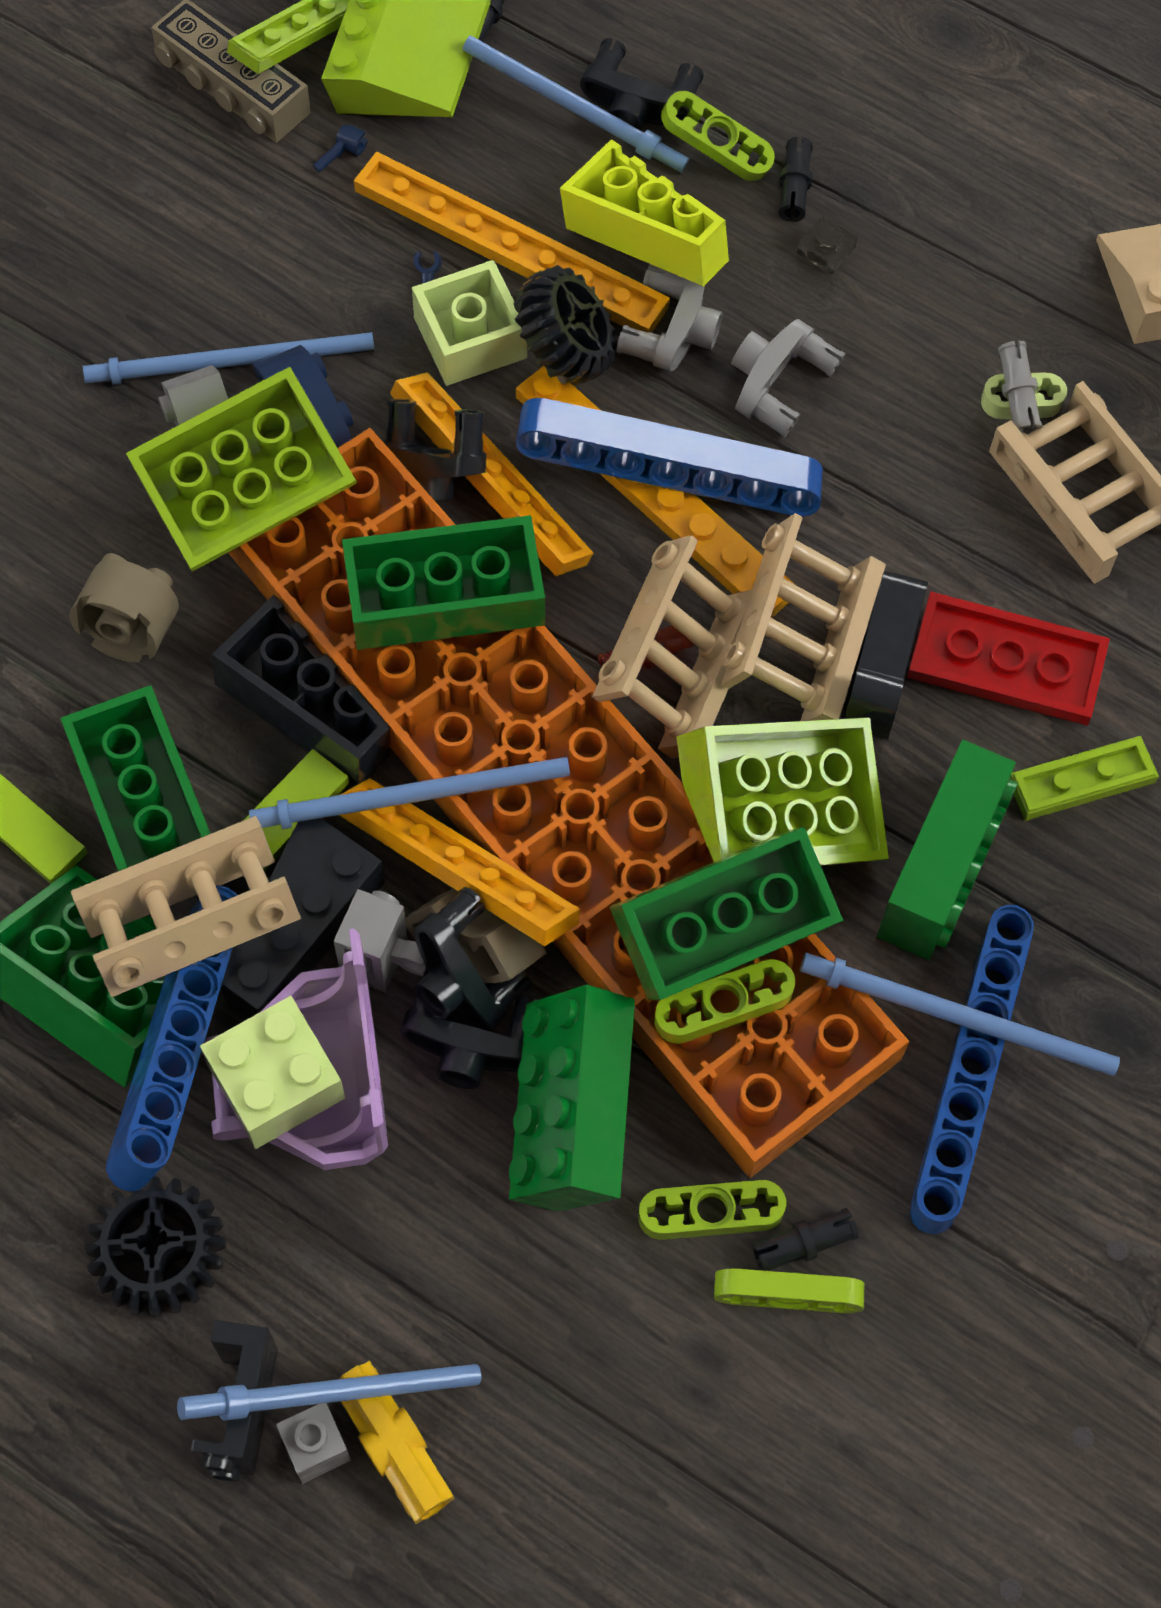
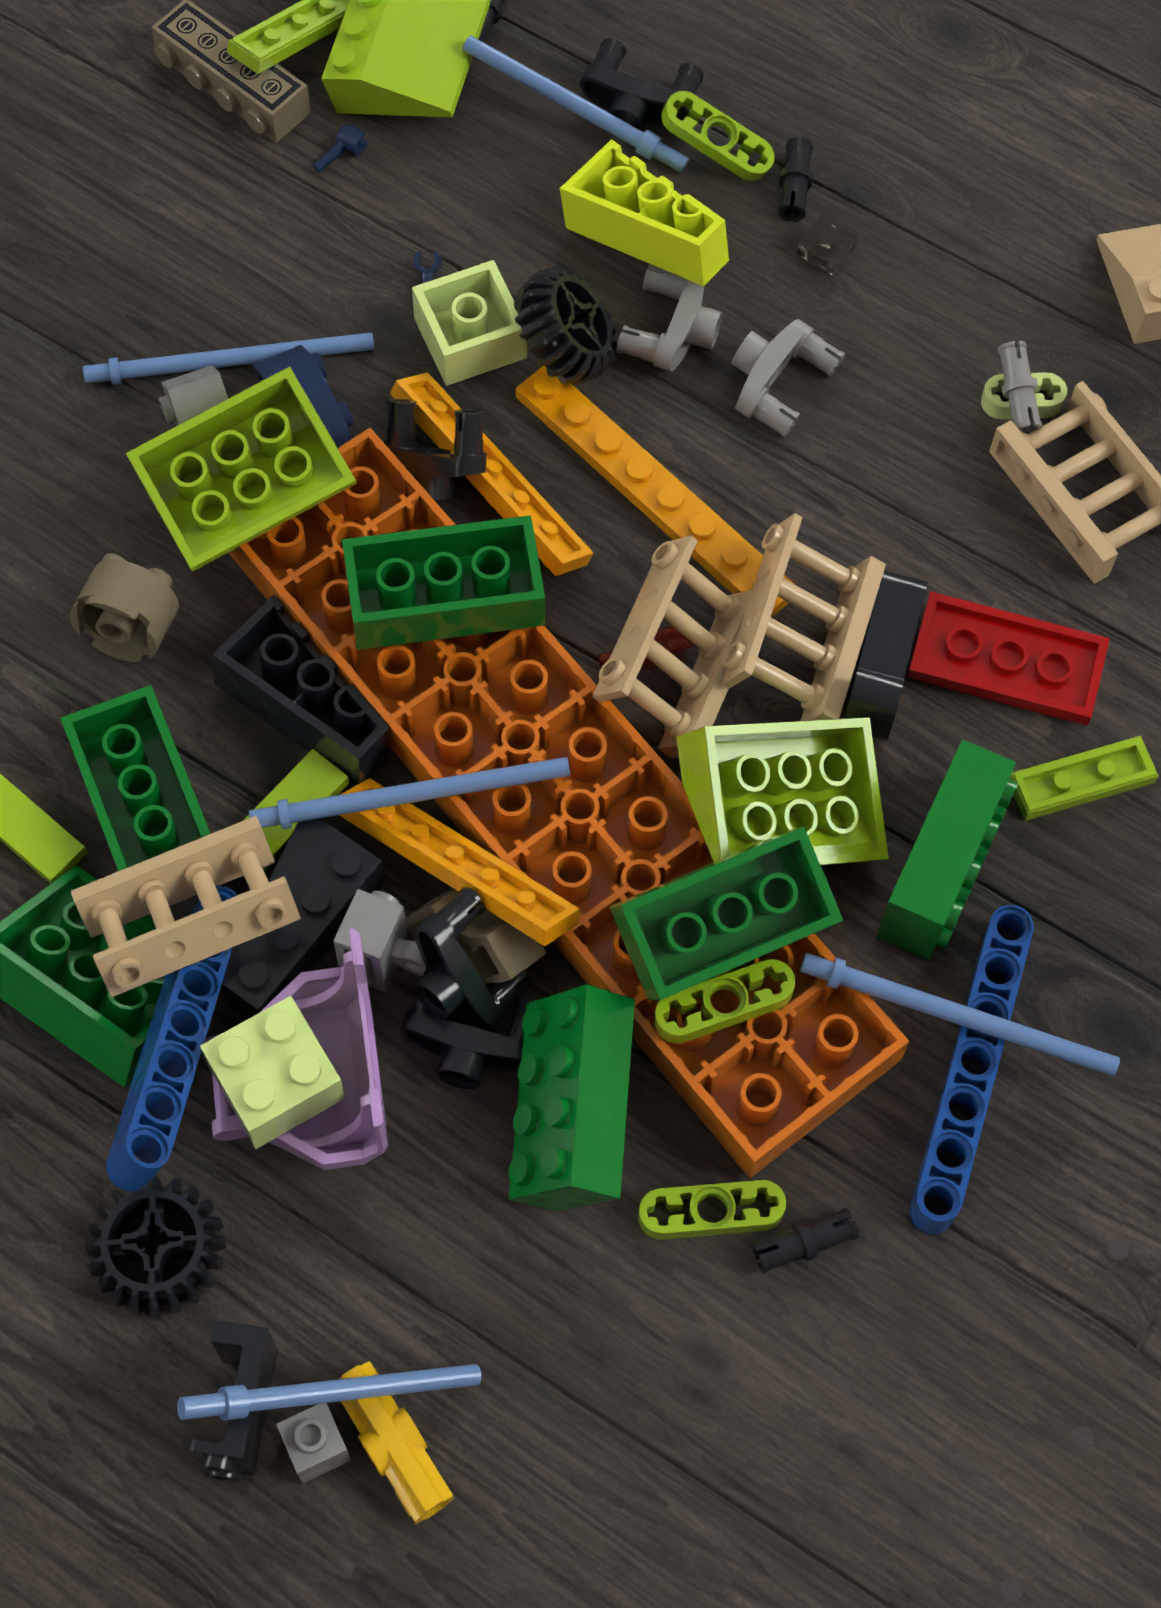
(504, 238): light orange plate -> none
(669, 457): beam -> none
(789, 1290): lime beam -> none

